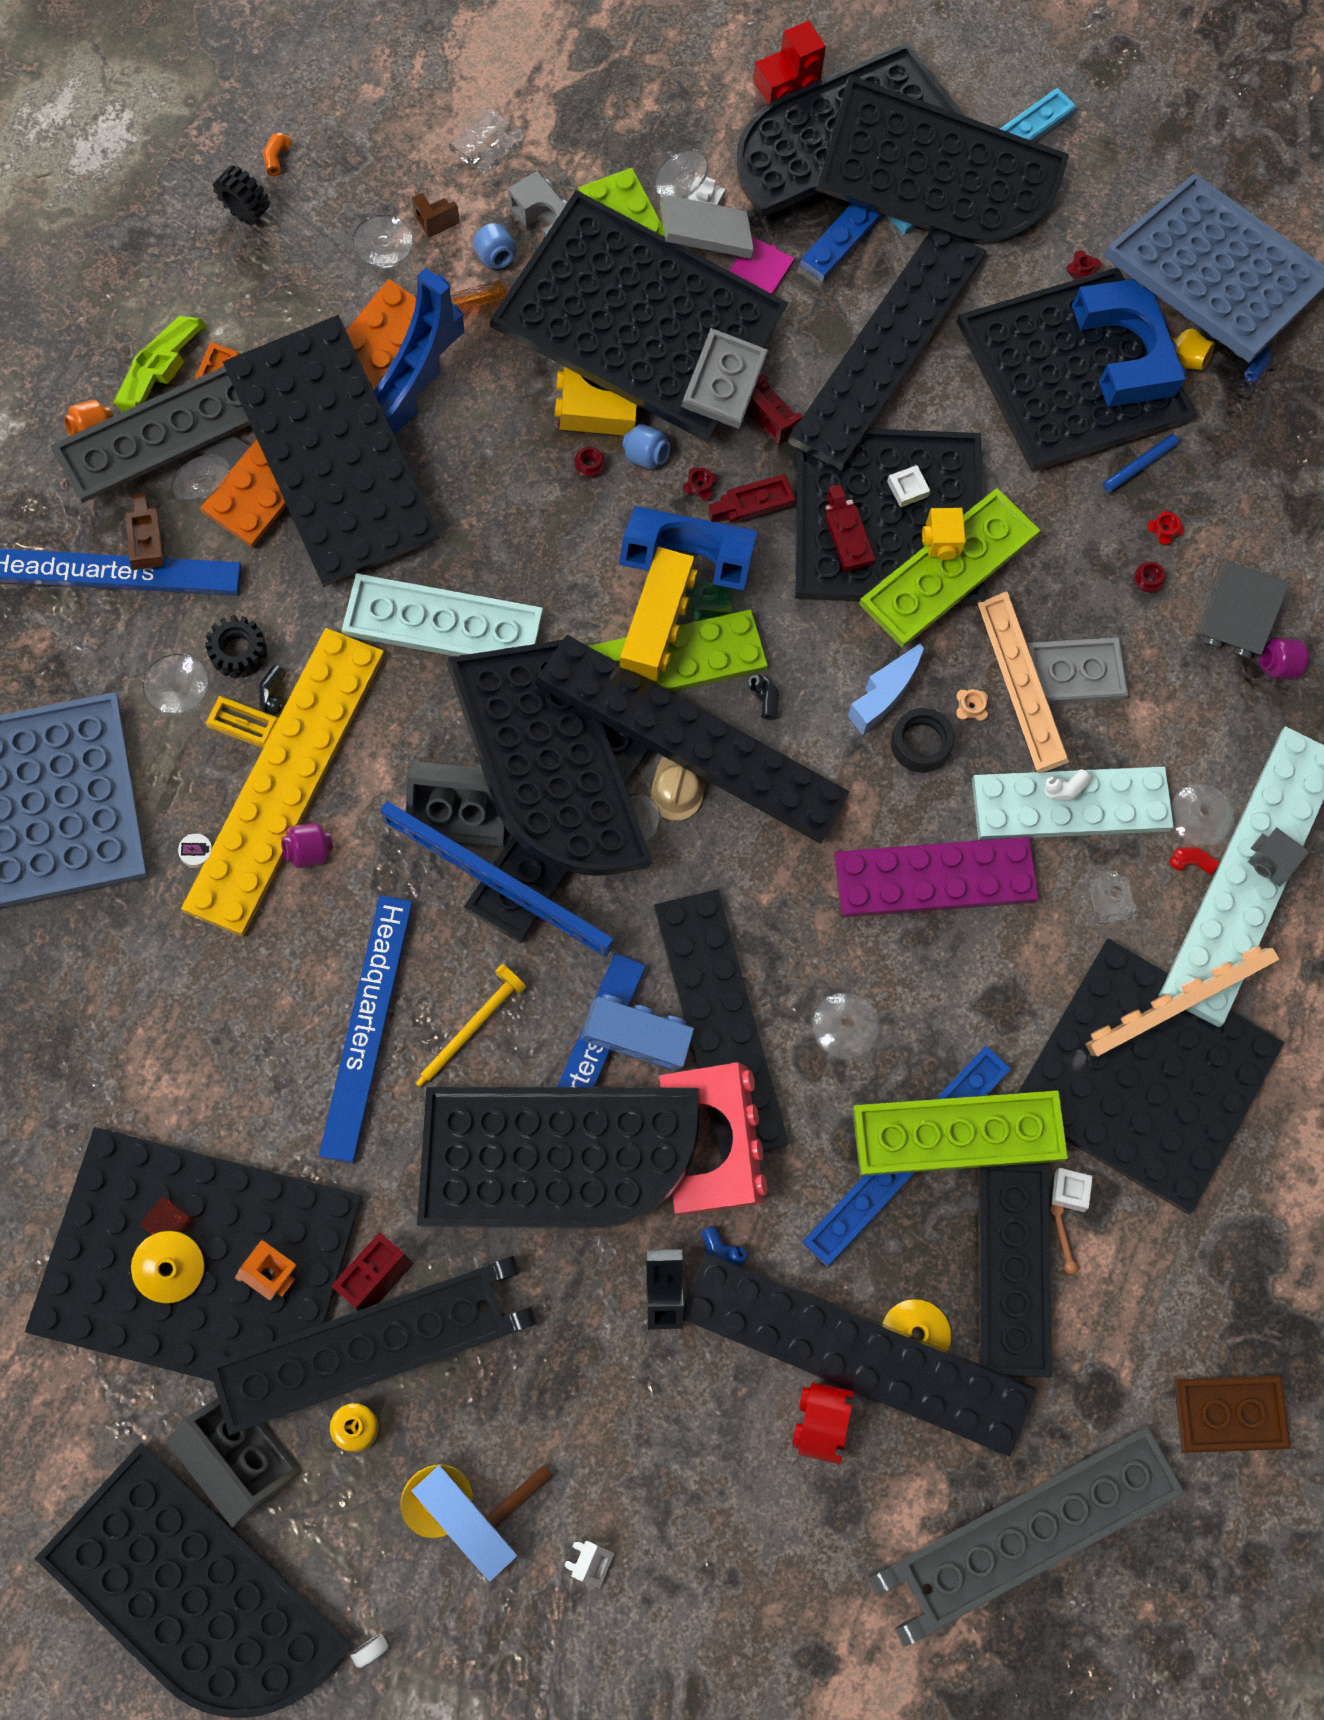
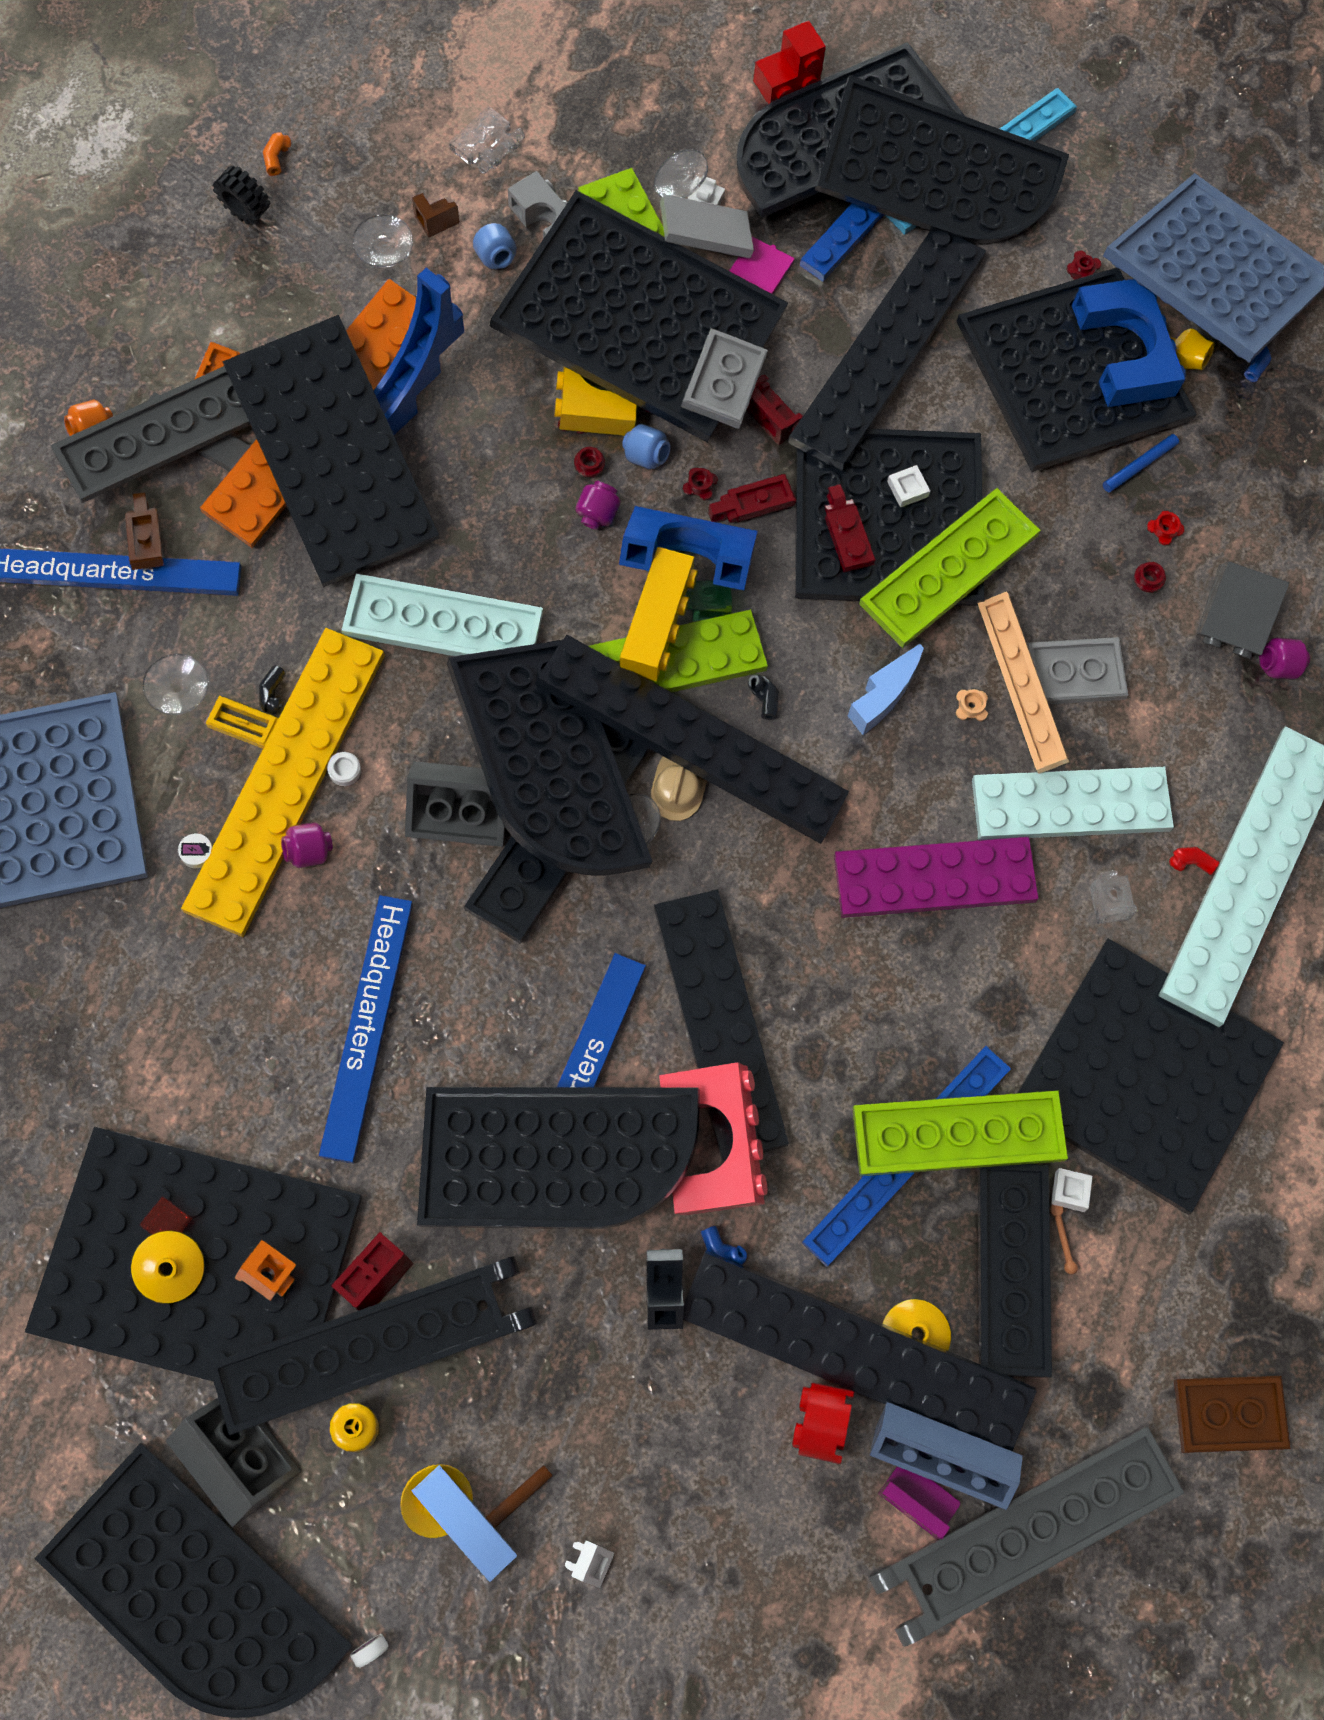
(157, 361): lime plate -> none
(201, 478): clear dish -> none
(231, 630): black tyre -> none
(344, 768): none -> white tile
(479, 295): clear orange tile -> none
(497, 879): blue tile -> none
(511, 983): yellow piece -> none
(597, 505): none -> magenta head
(637, 1032): medium blue brick -> none
(842, 1041): clear dish -> none
(920, 1501): none -> magenta panel
(924, 717): black tyre -> none
(944, 533): yellow brick -> none
(946, 1455): none -> sand blue brick
(1065, 790): white arm -> none
(1193, 993): light nougat plate -> none
(1195, 826): clear dish -> none
(1276, 856): dark grey brick -> none

